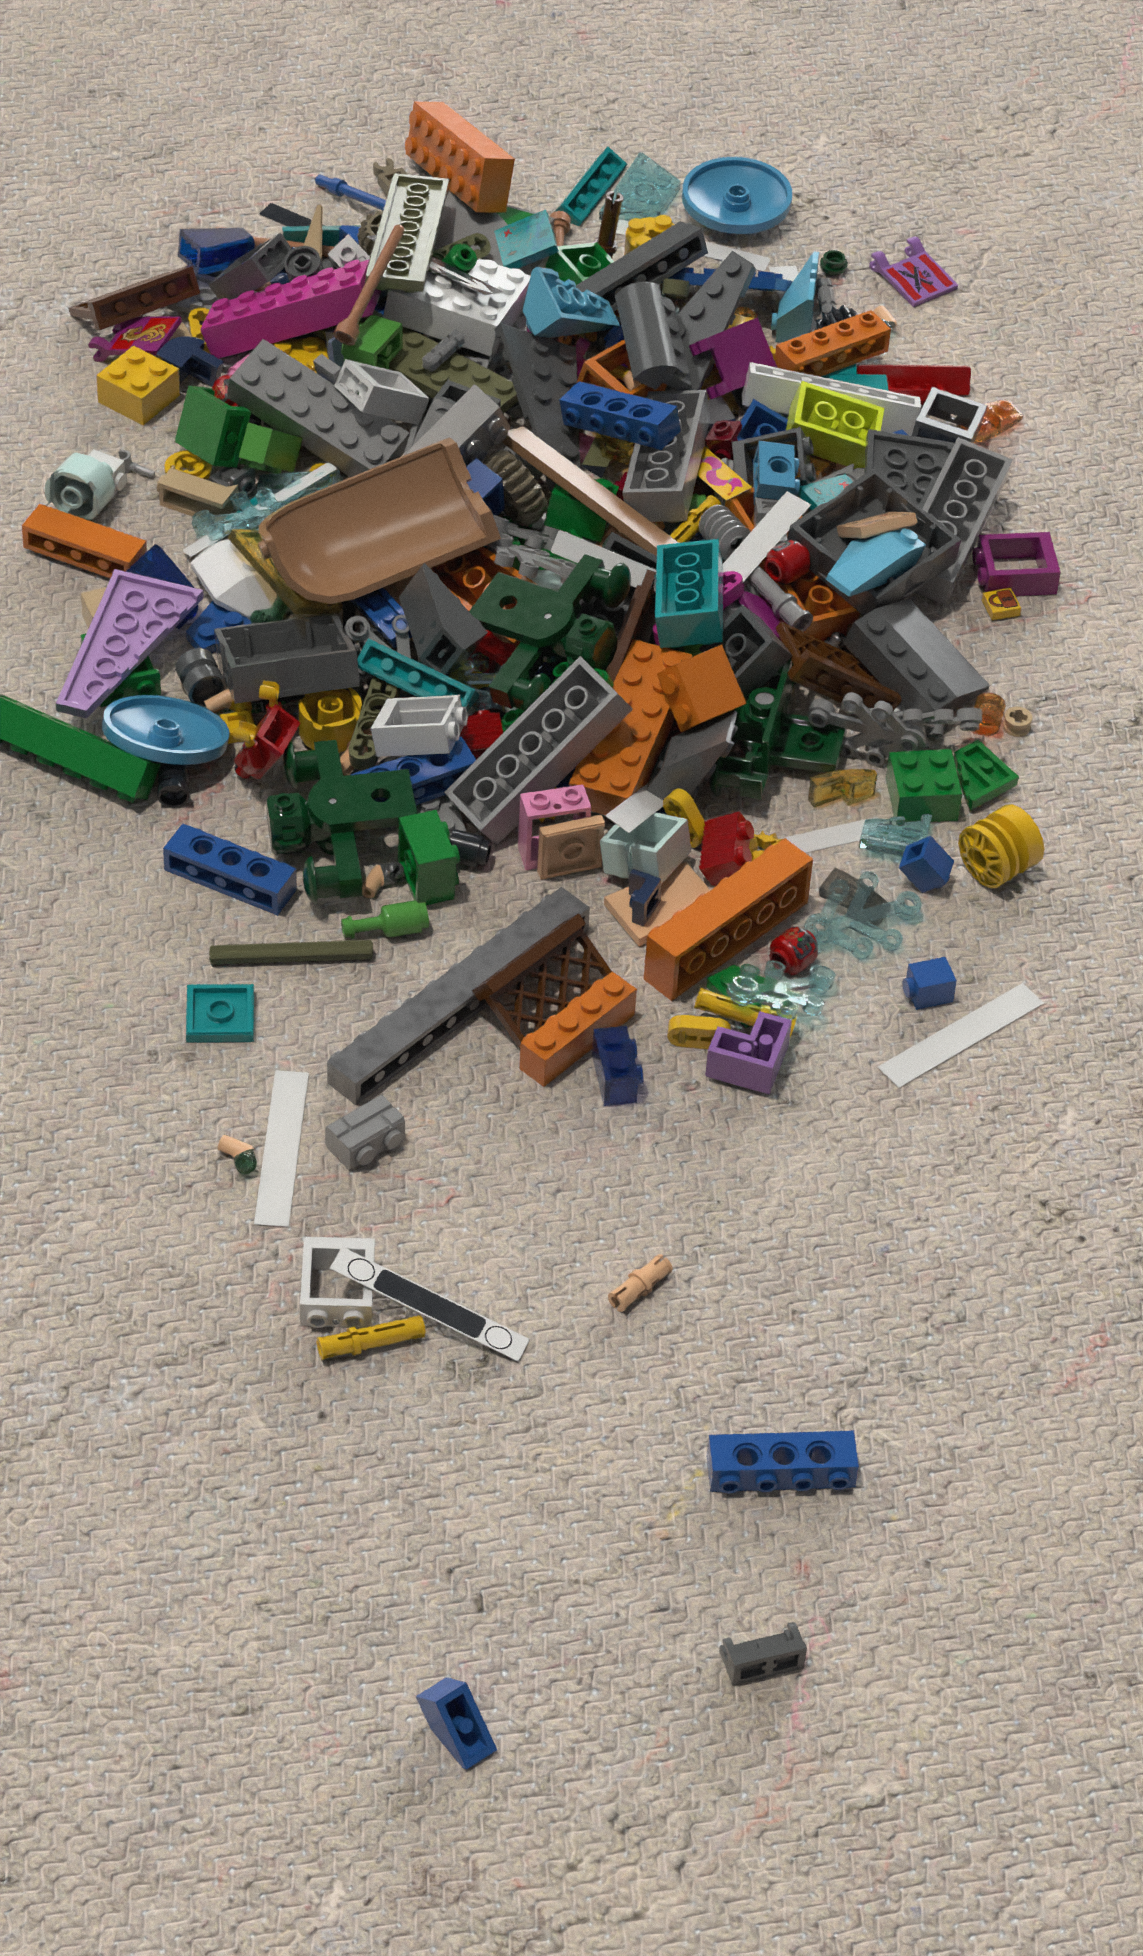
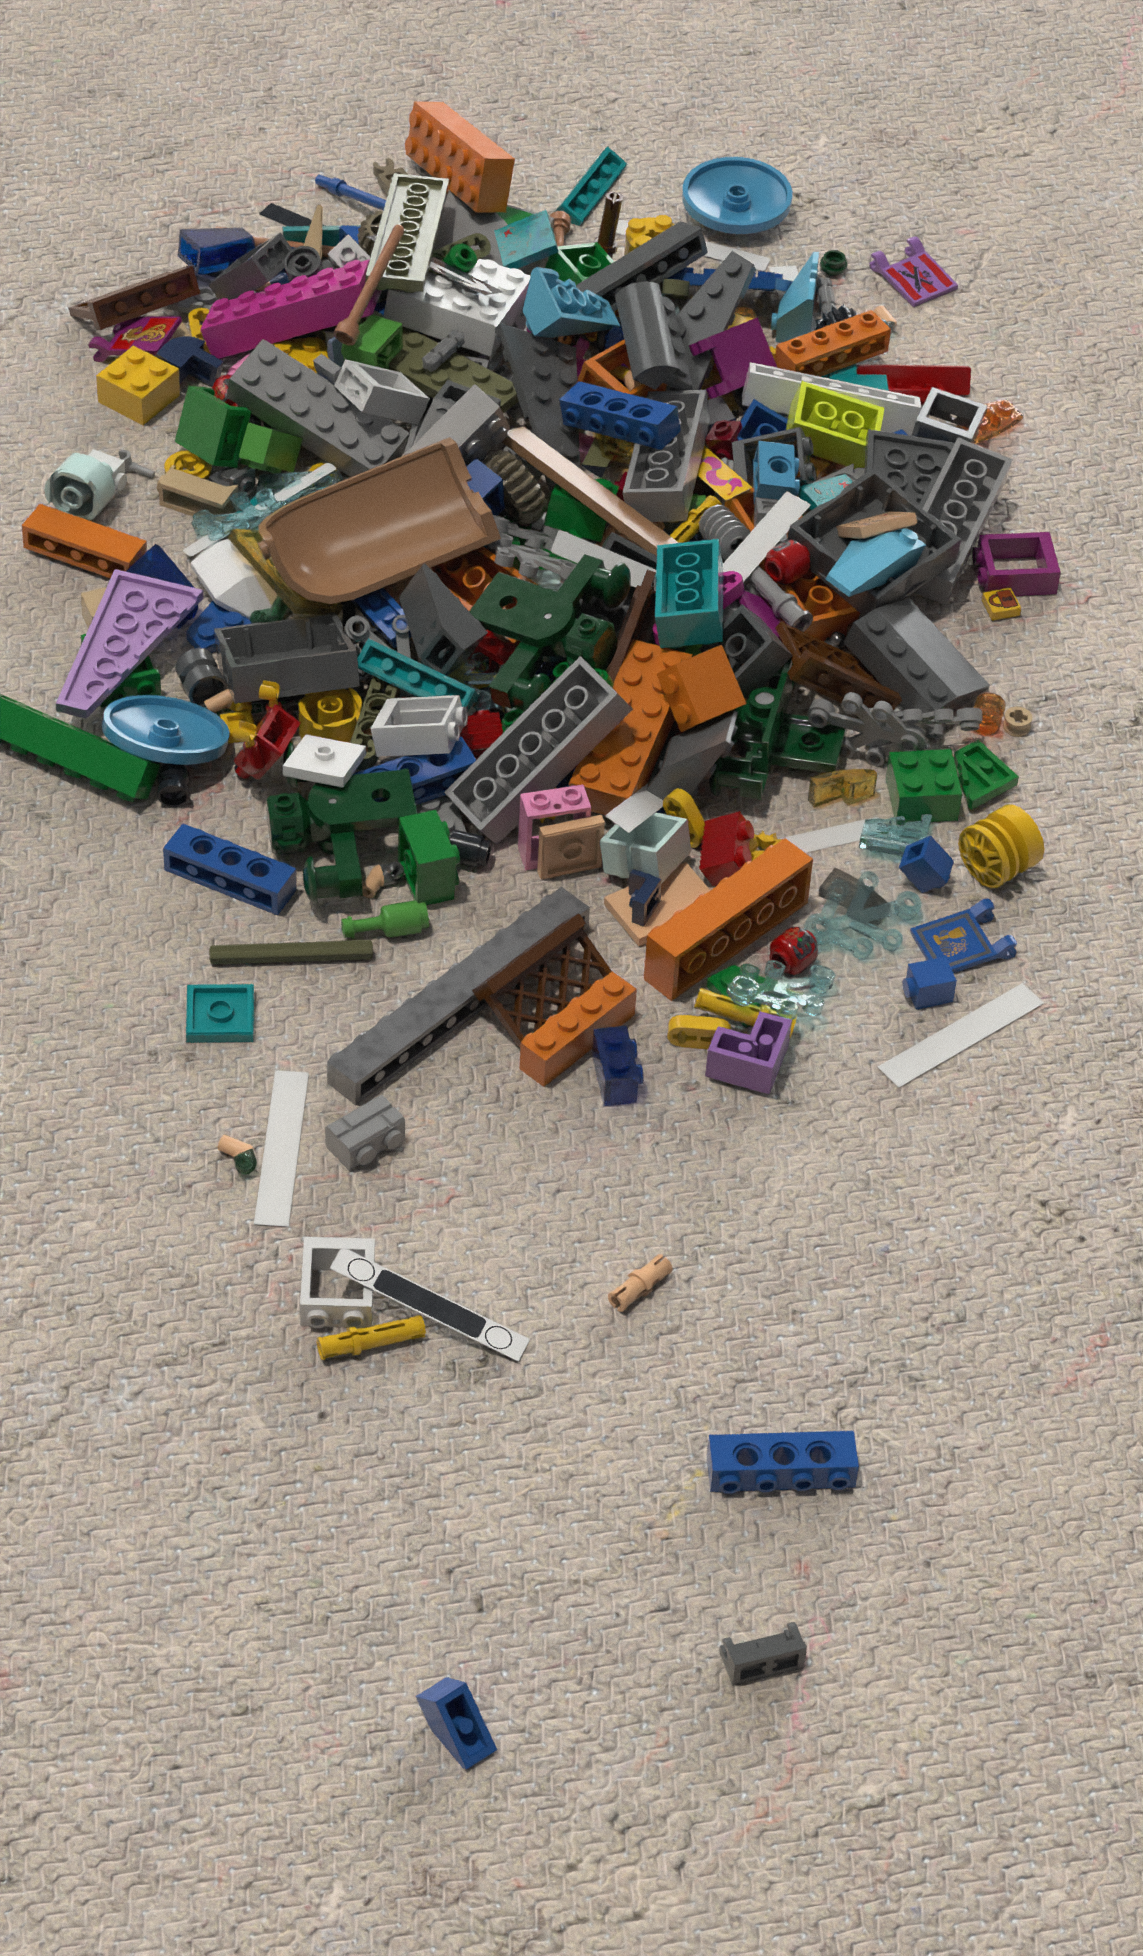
(324, 760): none -> white plate
(645, 189): clear light blue wing -> none
(962, 938): none -> blue flag

